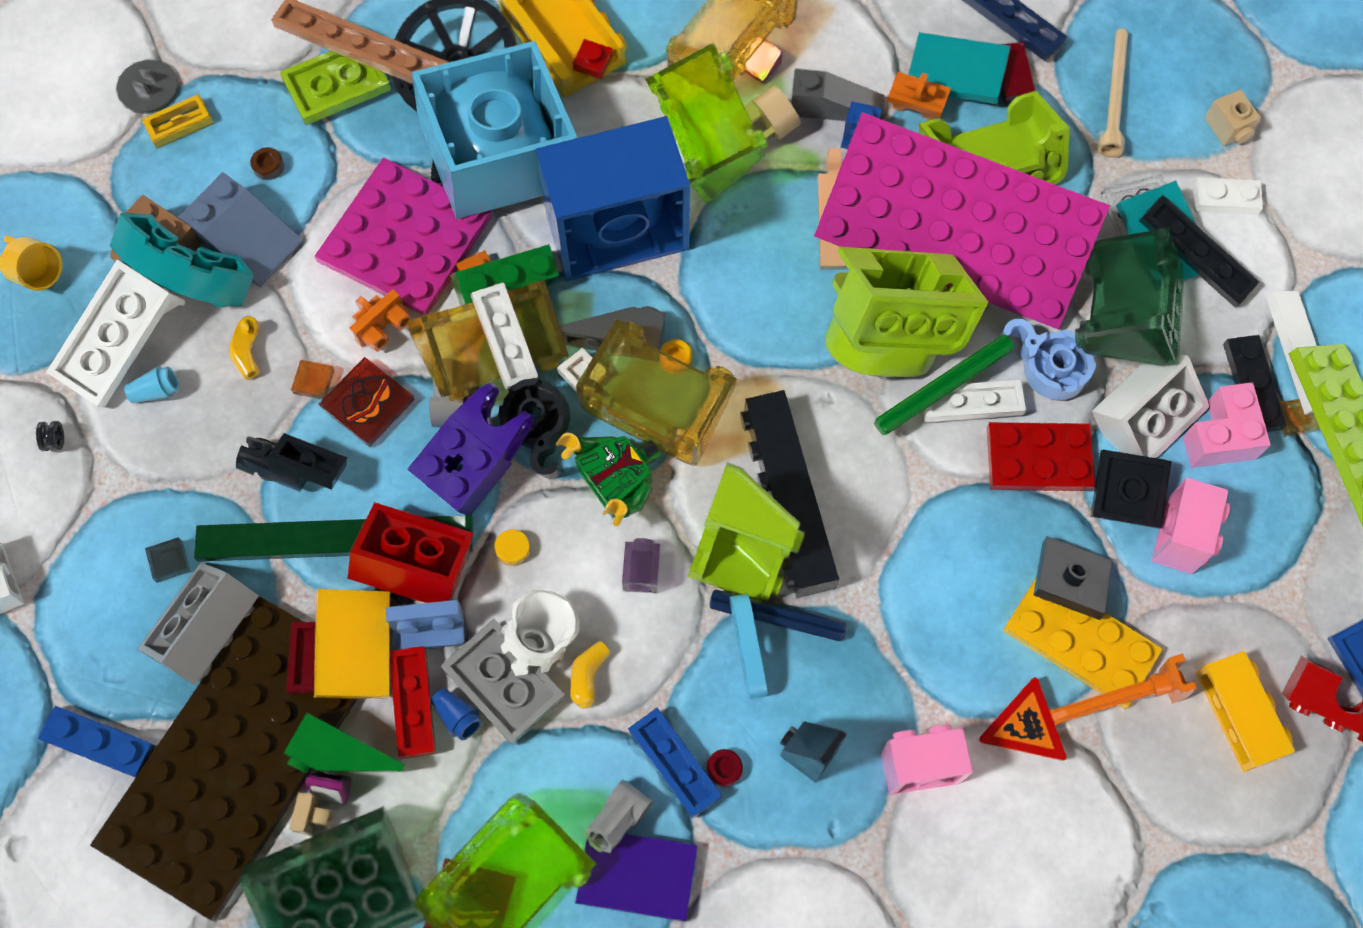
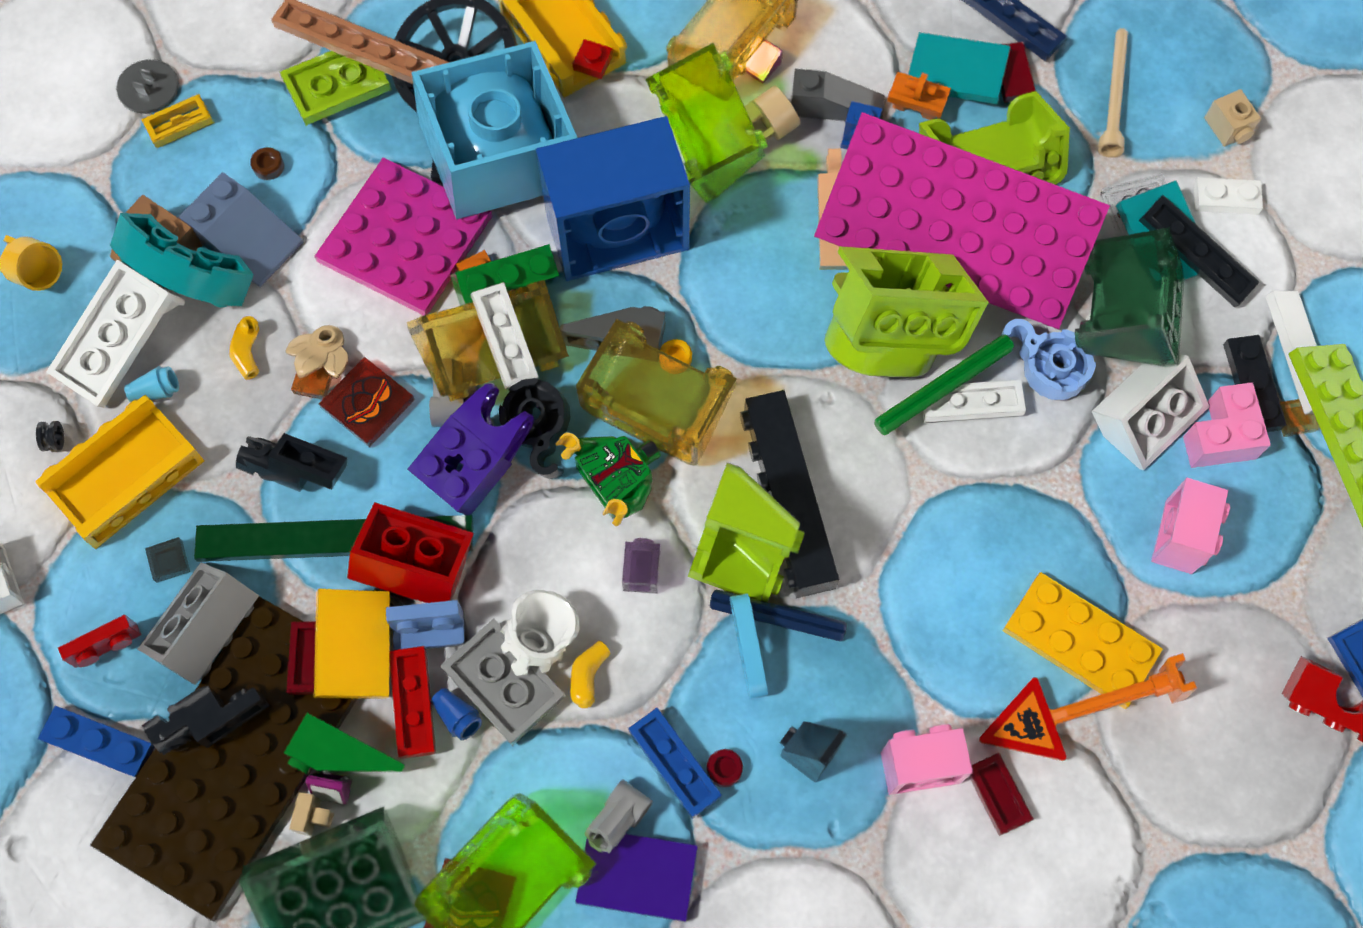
(110, 636): none -> red plate
(119, 471): none -> yellow panel
(204, 718): none -> black plate
(313, 353): none -> tan plate
(375, 316): orange hips -> none
(512, 547): yellow tile -> none
(574, 367): white plate -> none
(999, 794): none -> dark red tile
(1040, 456): red plate -> none
(1073, 578): black plate -> none
(1131, 489): black plate -> none
(1245, 711): yellow brick -> none

